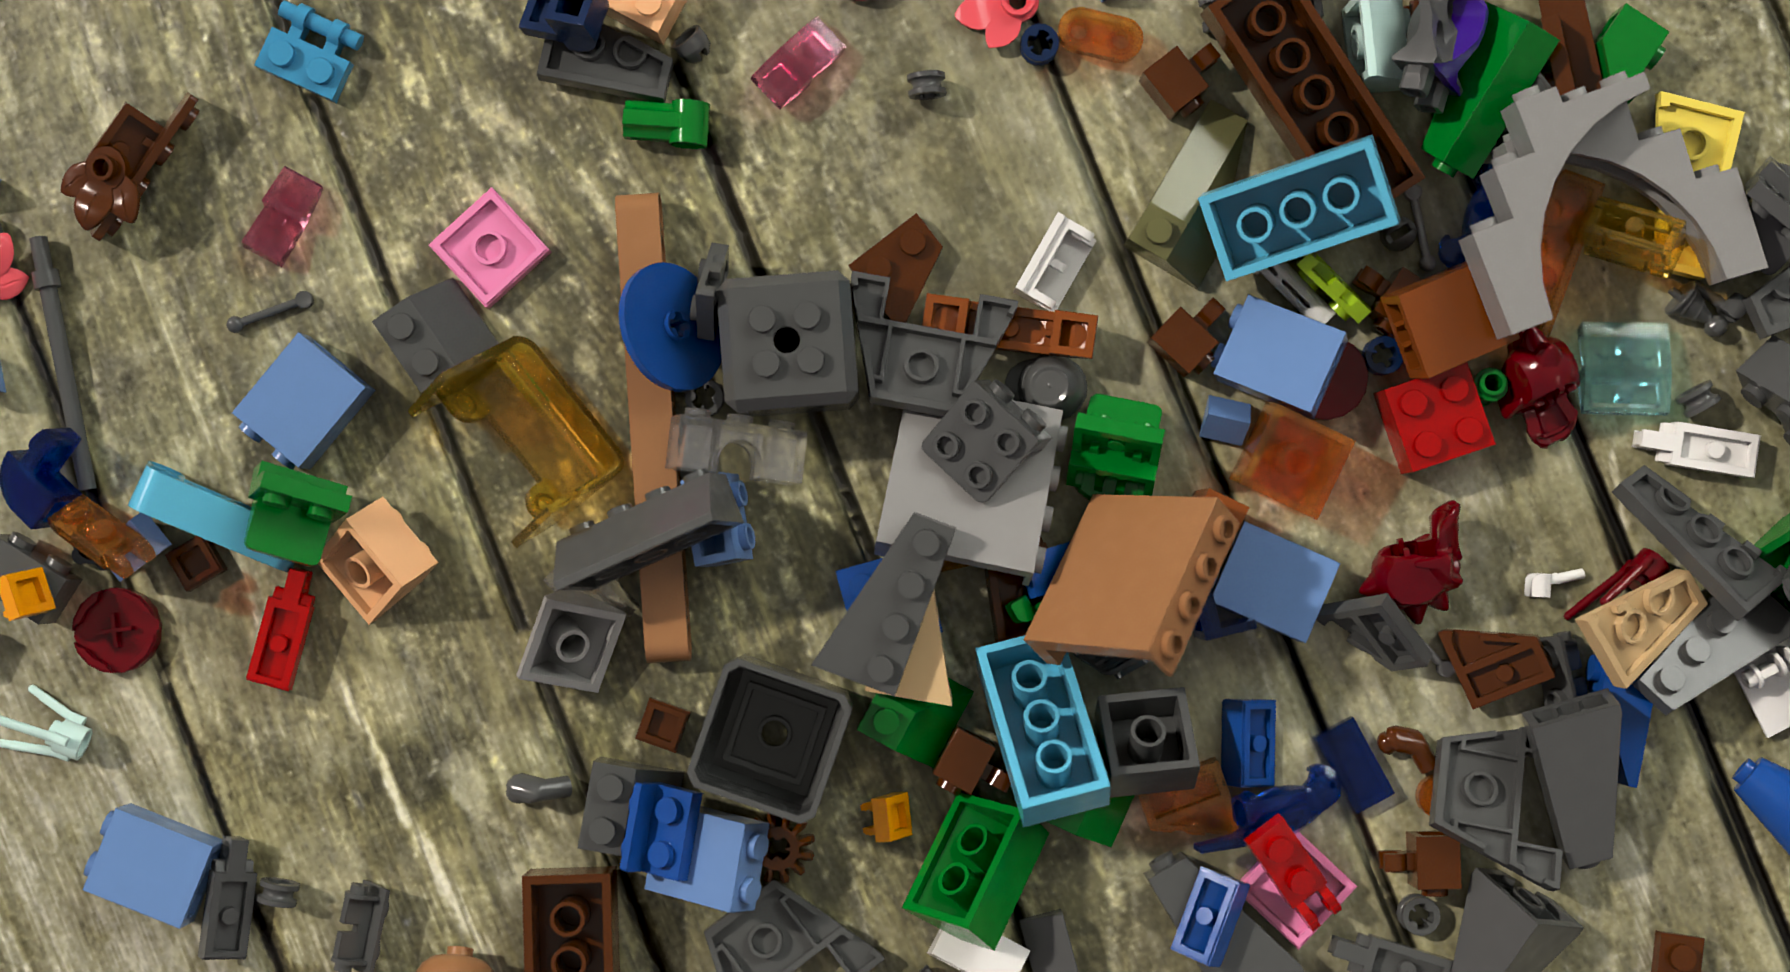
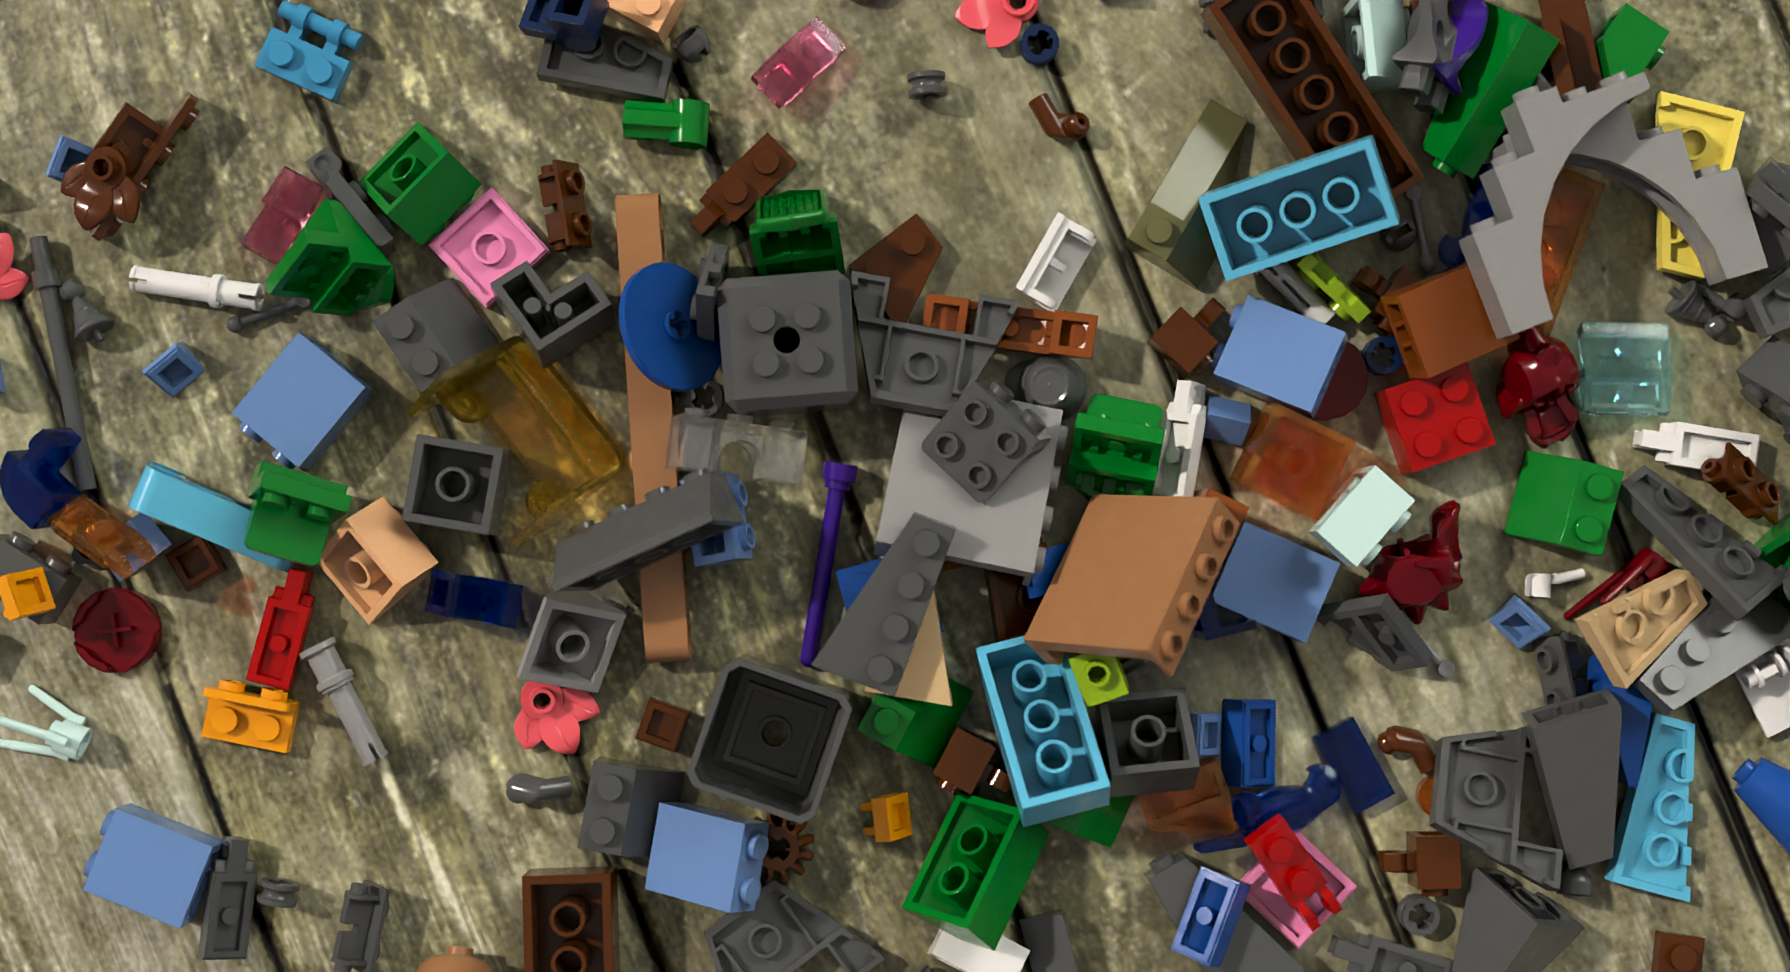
(65, 155): none -> medium blue slope
(87, 319): none -> dark grey piece
(174, 369): none -> medium blue slope
(214, 290): none -> white pin
(249, 717): none -> light orange bracket
(328, 171): none -> dark grey hinge
(334, 265): none -> green piece
(335, 681): none -> light grey pin
(419, 184): none -> green slope
(457, 485): none -> dark grey brick
(474, 598): none -> clear blue brick
(552, 321): none -> dark grey brick
(557, 720): none -> coral plate
(564, 186): none -> reddish brown hinge
(661, 830): blue bracket -> none
(743, 184): none -> reddish brown hinge
(796, 234): none -> green piece
(837, 480): none -> dark purple piece
(1021, 609): green hand -> none
(1059, 125): none -> reddish brown arm
(1098, 677): none -> lime brick
(1100, 31): clear orange plate -> none
(1177, 82): reddish brown brick -> none
(1182, 441): none -> white hinge
(1207, 733): none -> medium blue slope
(1361, 515): none -> light aqua brick
(1496, 663): reddish brown wing -> none
(1497, 388): green pin -> none
(1518, 622): none -> medium blue slope
(1563, 503): none -> green slope
(1575, 882): none -> dark grey hinge
(1634, 237): clear yellow brick -> none
(1655, 816): none -> medium azure wing
(1698, 398): dark grey bush -> none
(1744, 484): none -> reddish brown hinge

